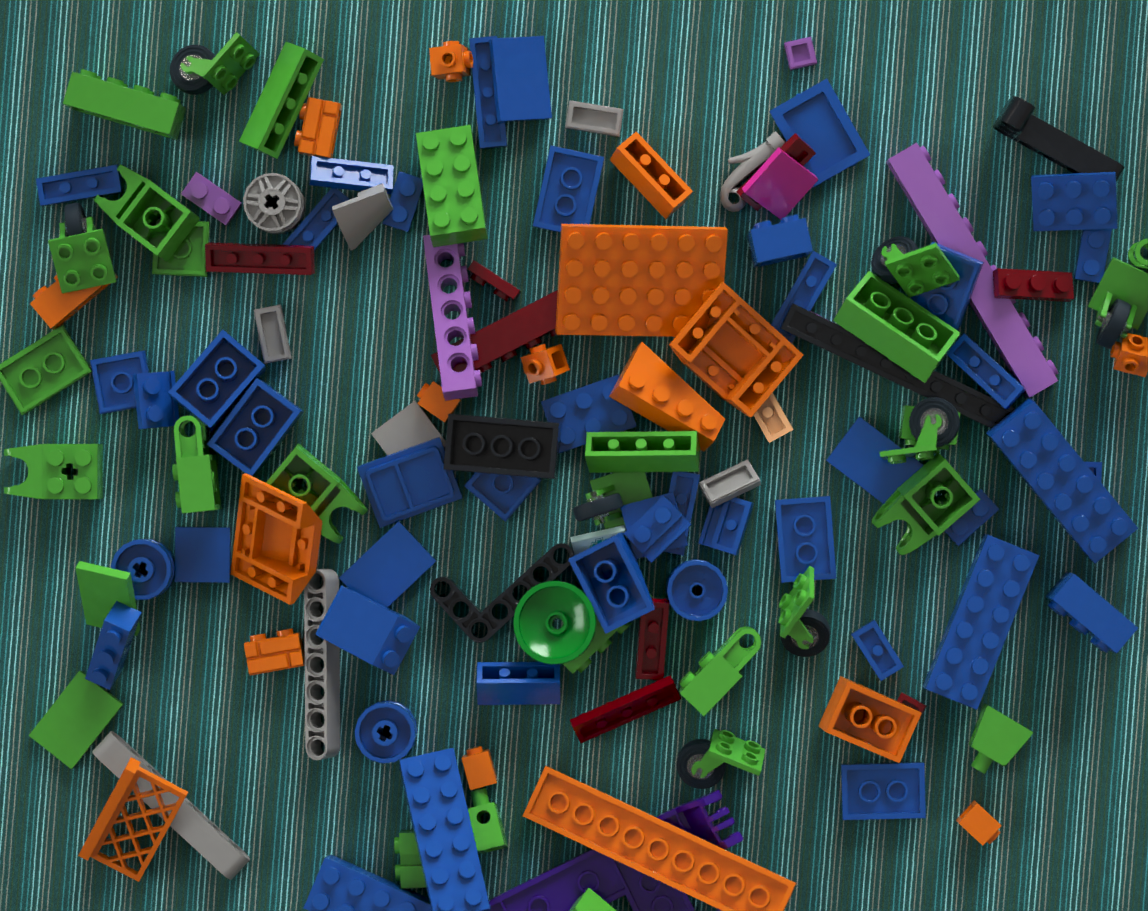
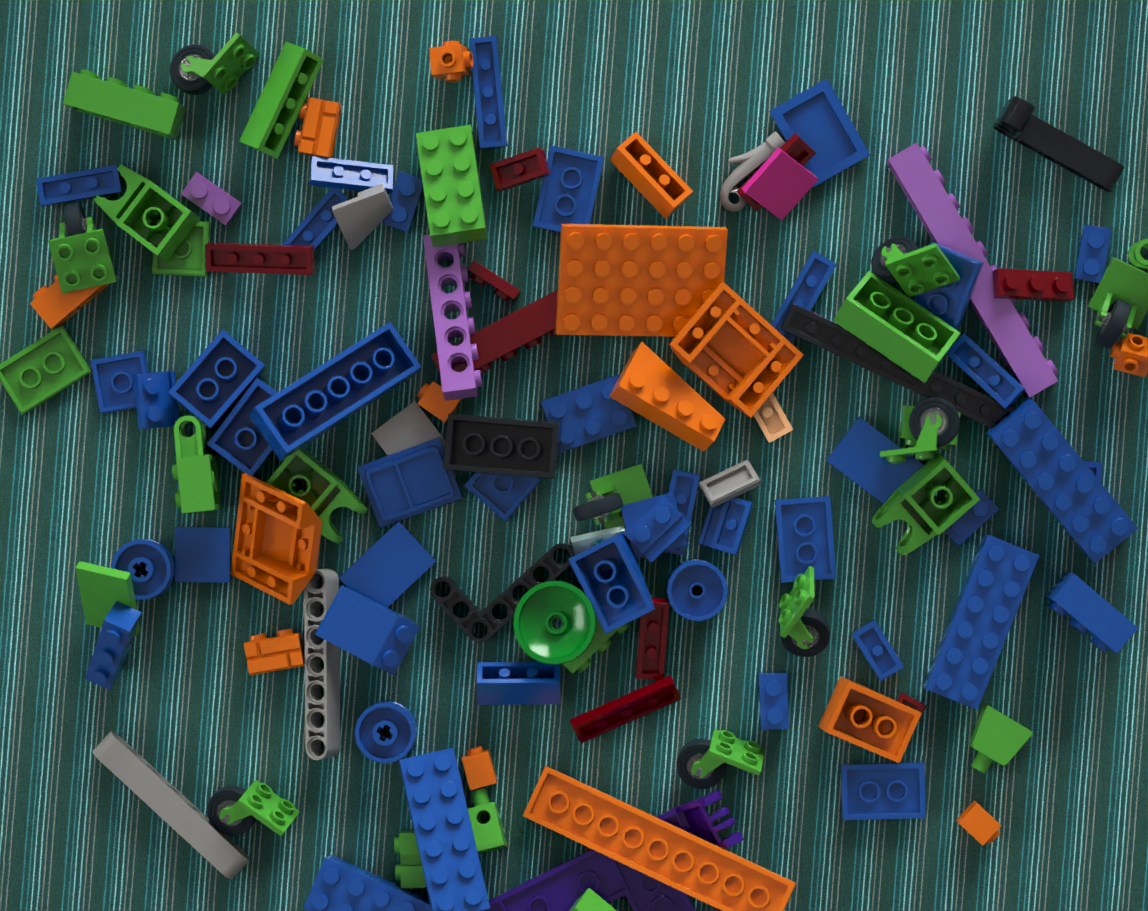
(48, 471): bright green brick -> none
(76, 720): bright green tile -> none
(116, 804): orange fence -> none
(234, 809): none -> bright green plate
(272, 334): light grey tile -> none
(290, 203): light grey wheel -> none
(335, 391): none -> blue brick
(519, 169): none -> dark red plate
(520, 78): blue tile -> none
(544, 363): orange brick -> none
(594, 118): light grey tile -> none
(642, 451): bright green brick -> none
(718, 671): bright green brick -> none
(773, 700): none -> blue brick
(780, 241): blue brick -> none
(800, 53): medium lavender tile -> none
(1074, 201): blue plate -> none

